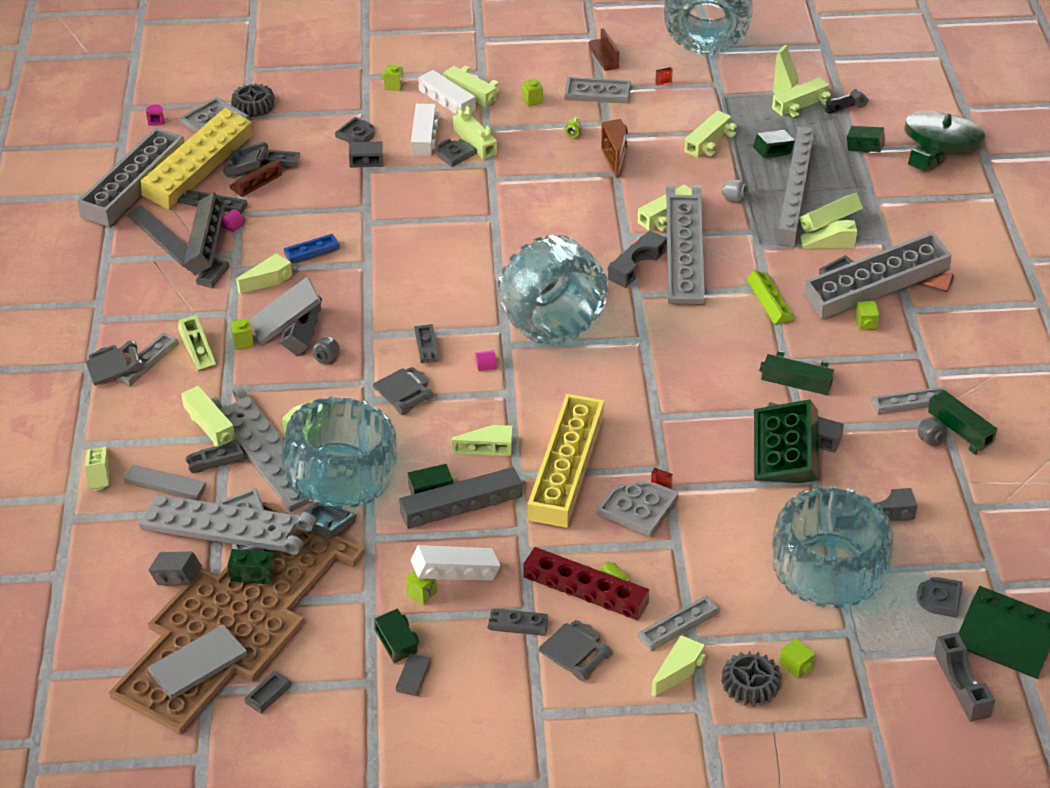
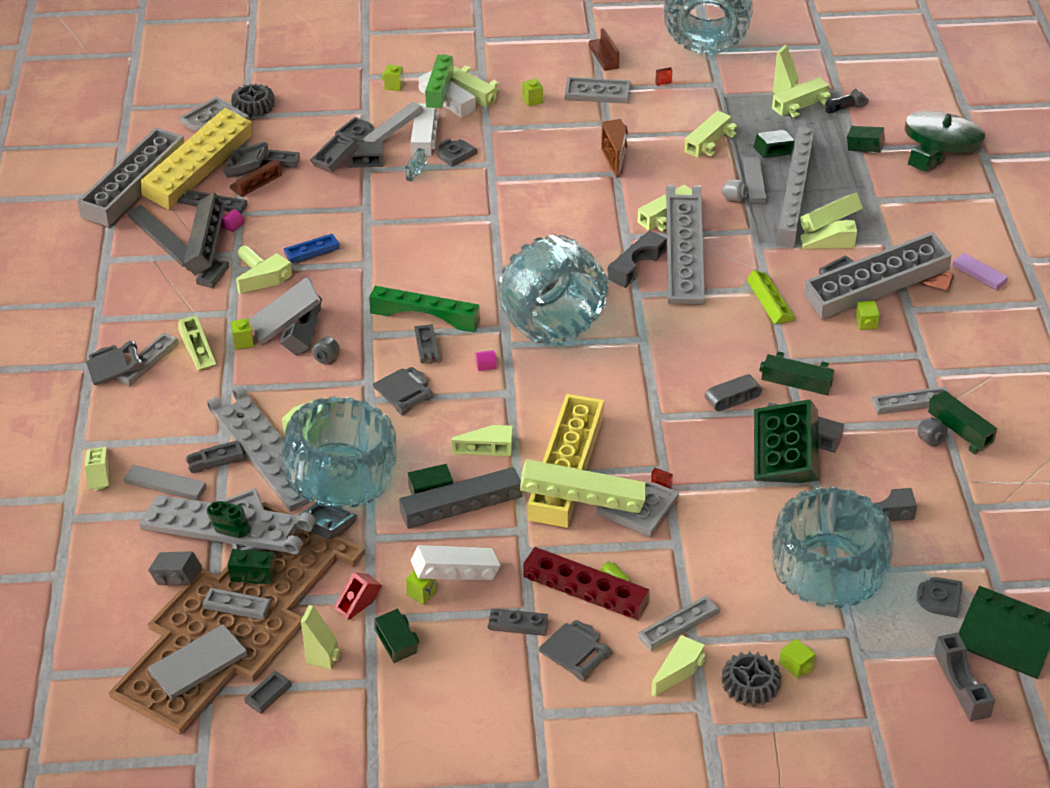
(155, 115): dark pink brick -> none
(208, 416): yellowish green brick -> none
(228, 519): none -> dark green brick
(237, 603): none -> light grey tile
(249, 256): none -> yellowish green piece
(319, 641): none -> yellowish green slope
(334, 153): none -> dark grey container
(357, 595): none -> red slope
(394, 123): none -> light grey tile
(413, 674): dark grey tile -> none
(415, 164): none -> clear light blue plate
(439, 81): none -> bright green brick
(459, 314): none -> green arch
(474, 133): yellowish green brick -> none
(573, 128): lime cone -> none
(582, 486): none -> yellowish green brick
(733, 392): none -> dark grey beam
(754, 179): none -> light grey tile
(980, 271): none -> lavender tile

